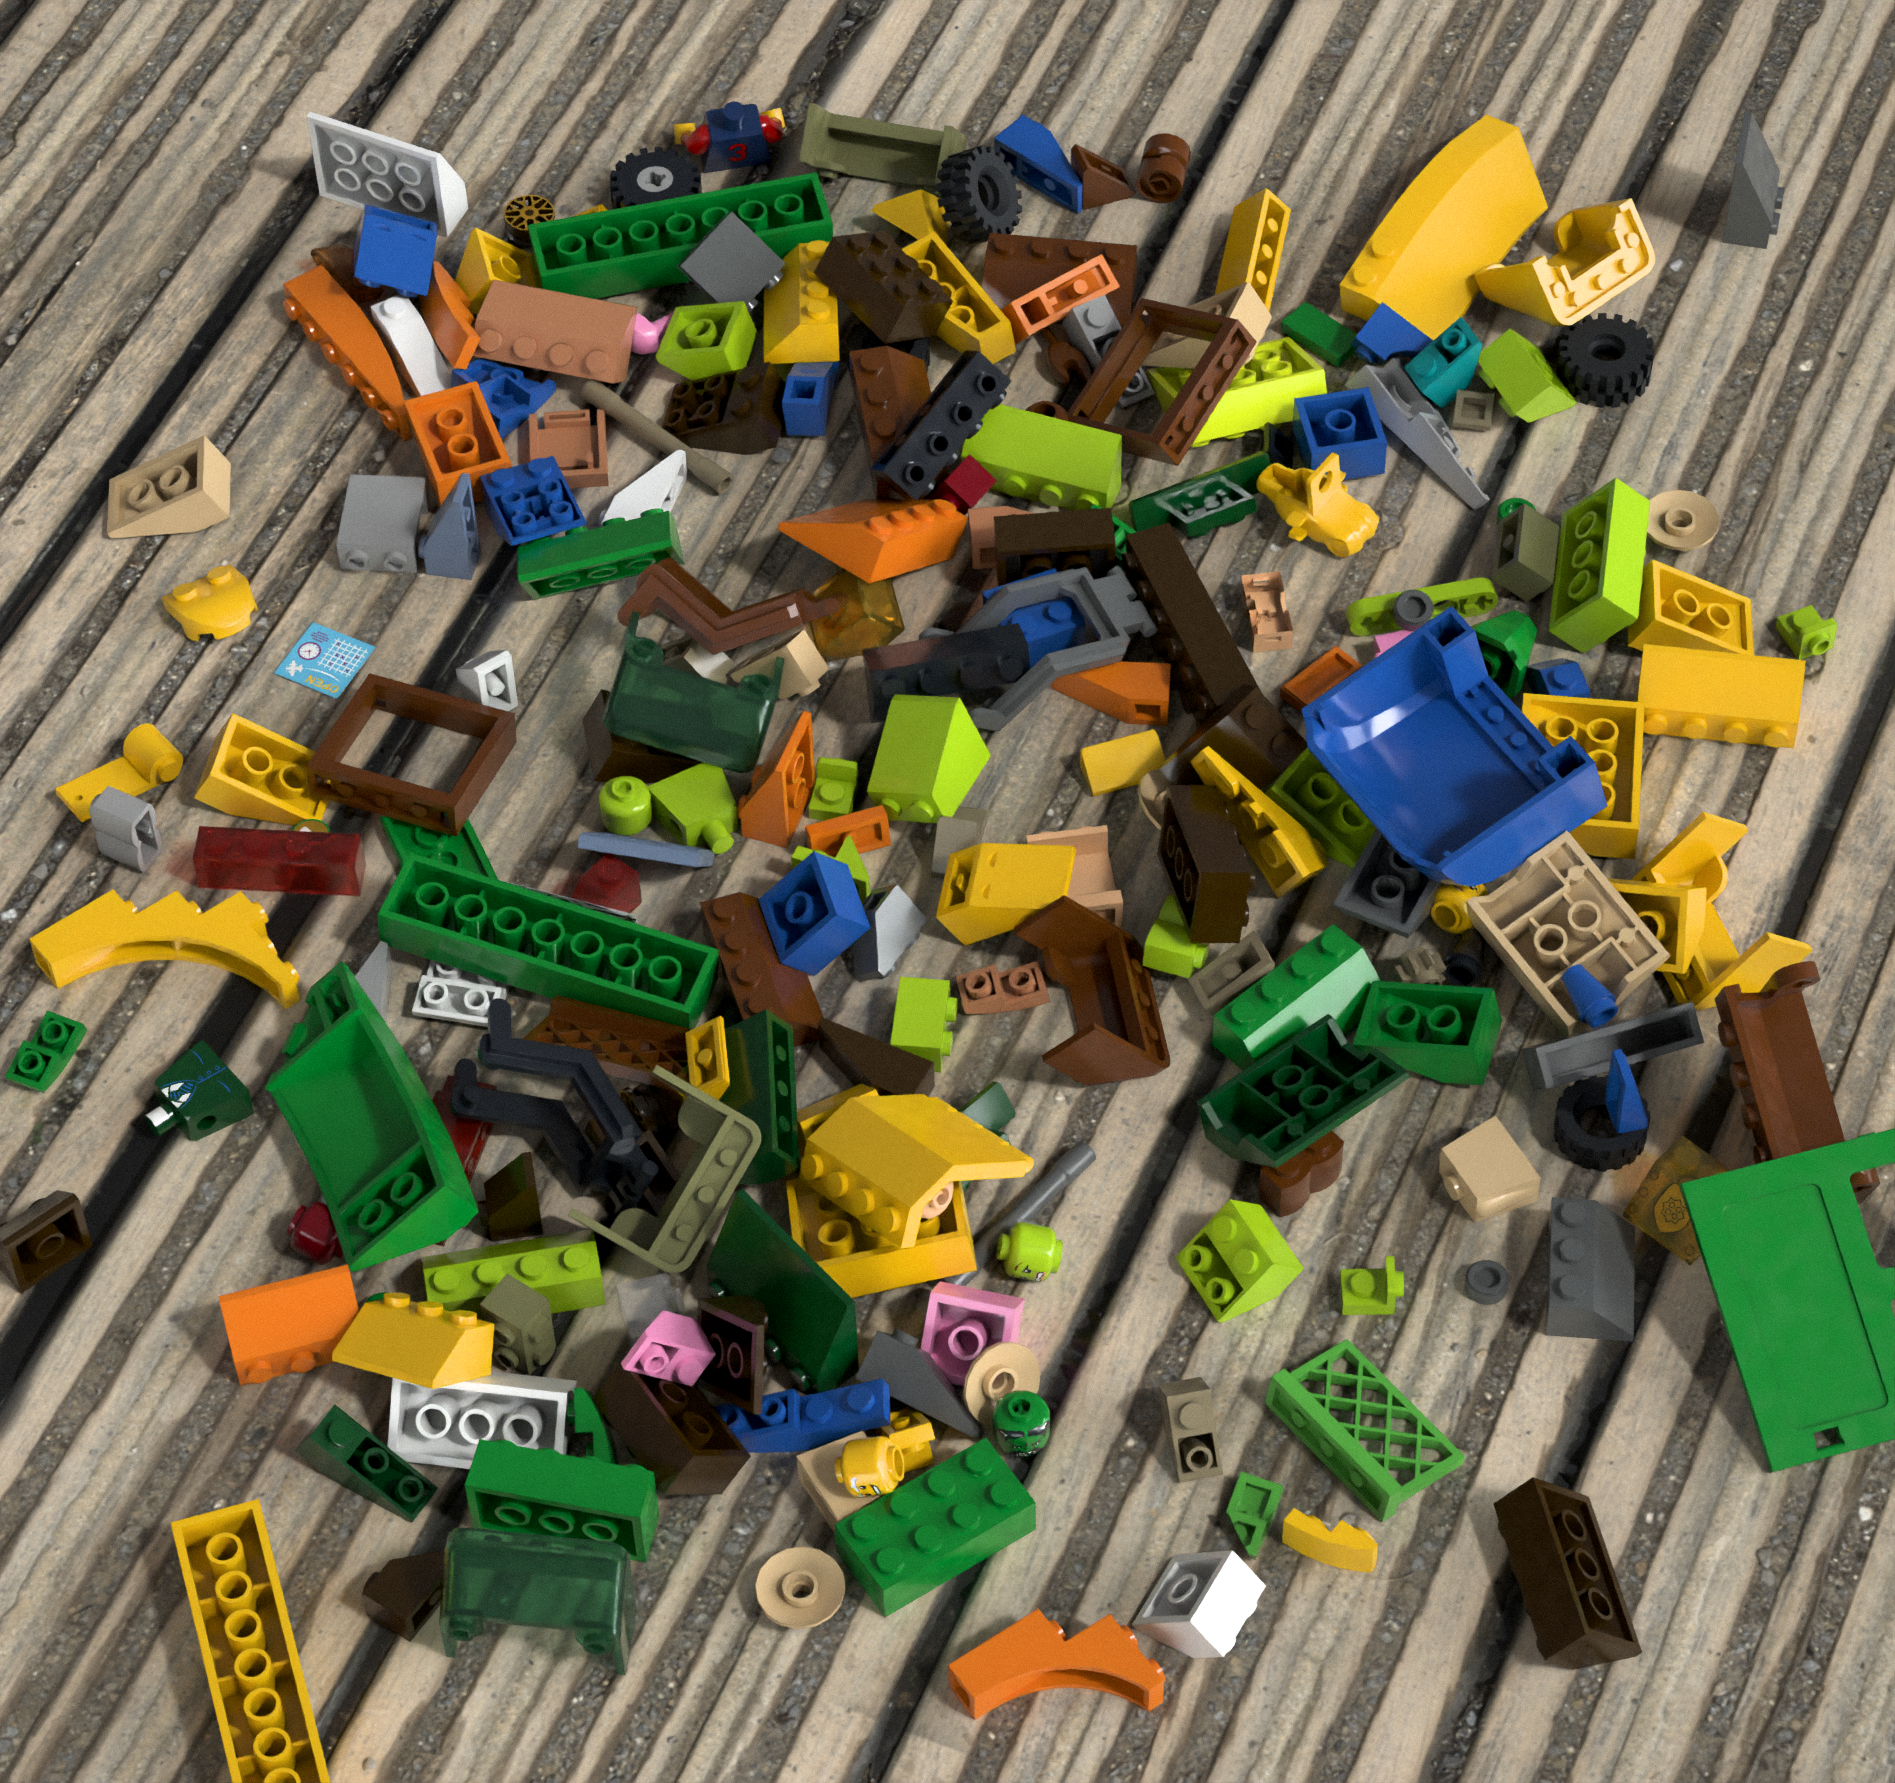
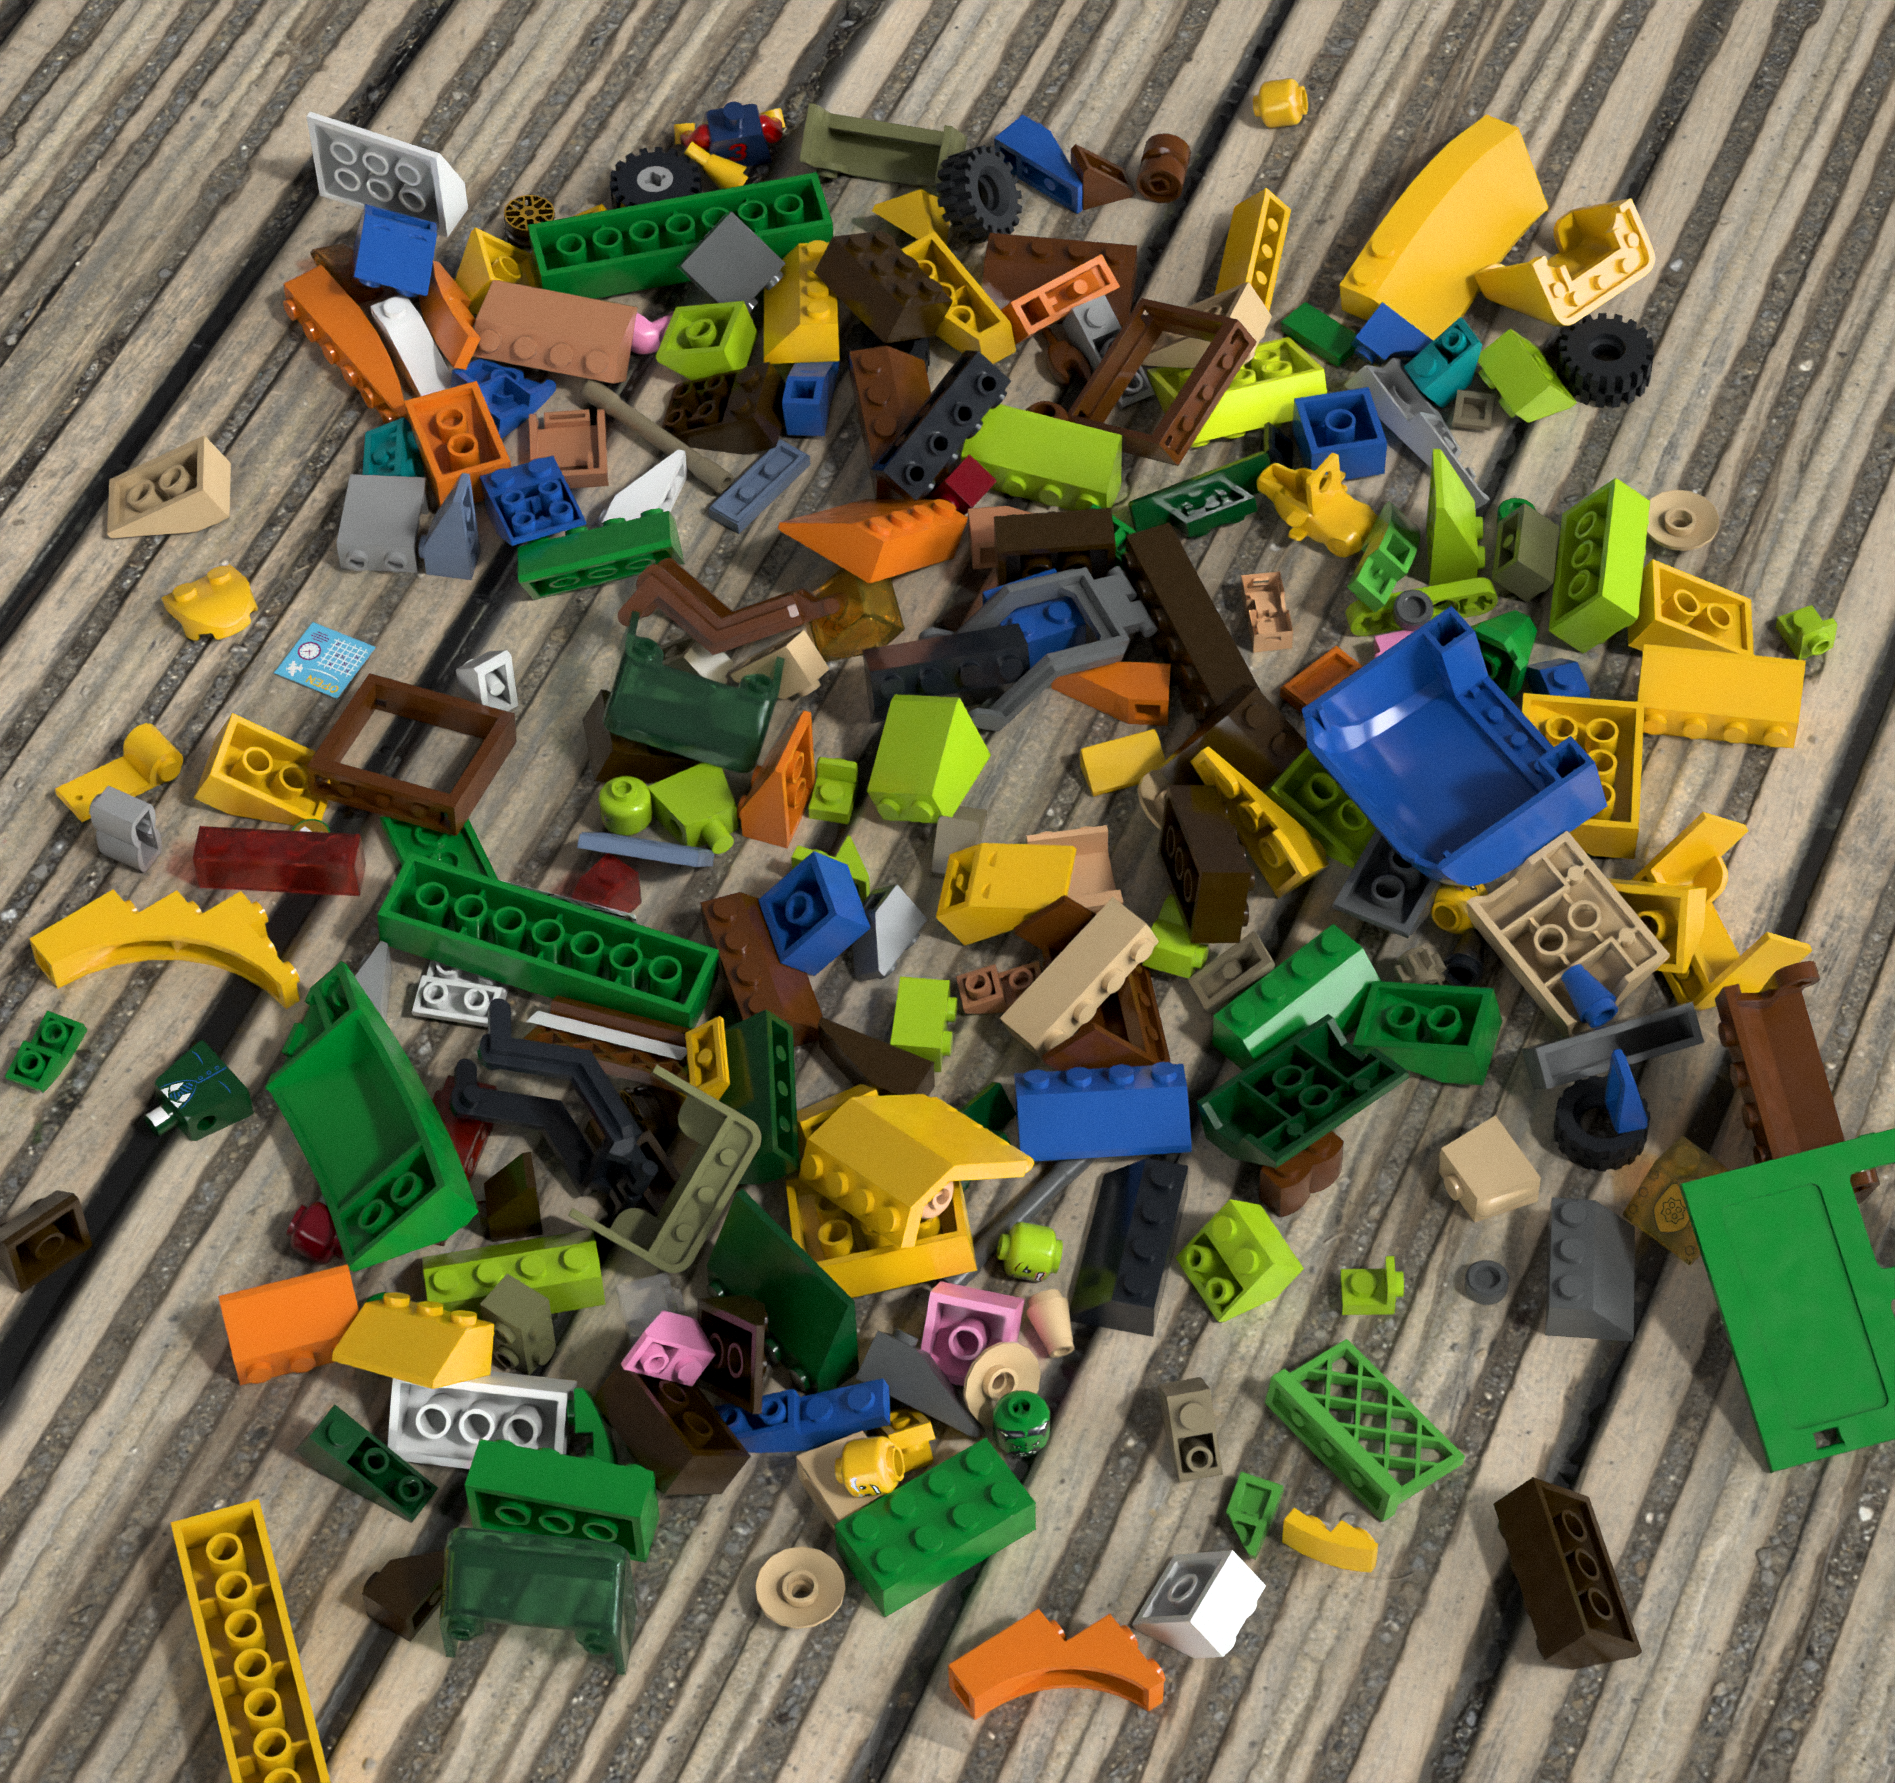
(392, 451): none -> teal bracket
(608, 1035): none -> white sticker
(720, 170): none -> yellow cone
(759, 486): none -> sand blue tile
(866, 827): orange plate -> none
(1051, 1320): none -> tan cone
(1080, 979): none -> tan brick
(1102, 1112): none -> blue slope
(1130, 1247): none -> black slope
(1280, 103): none -> yellow head
(1386, 558): none -> bright green slope
(1451, 526): none -> lime slope
(1753, 190): dark grey slope -> none

